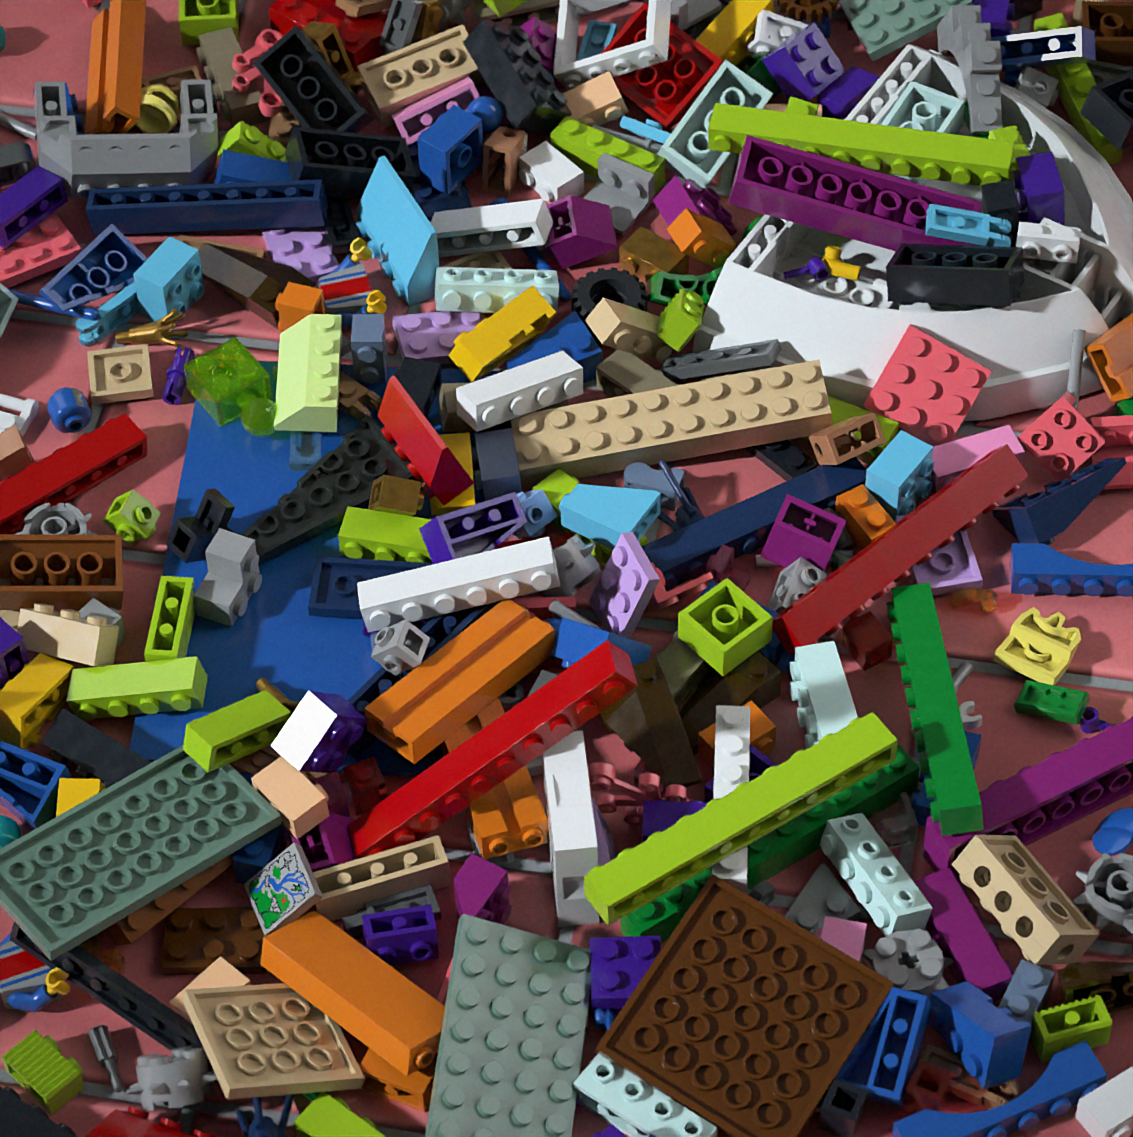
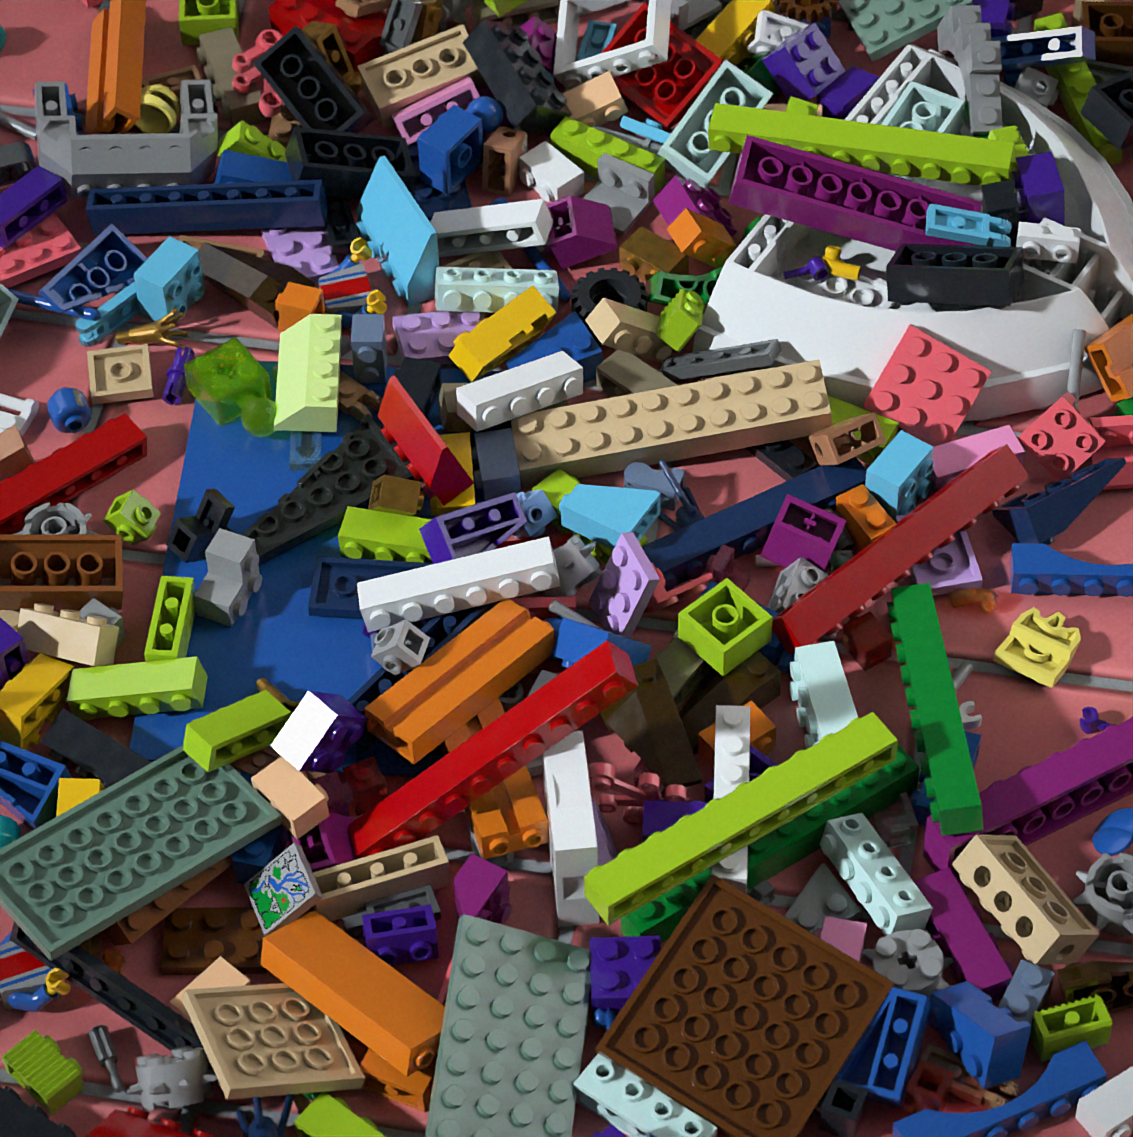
(1052, 702): green plate -> none

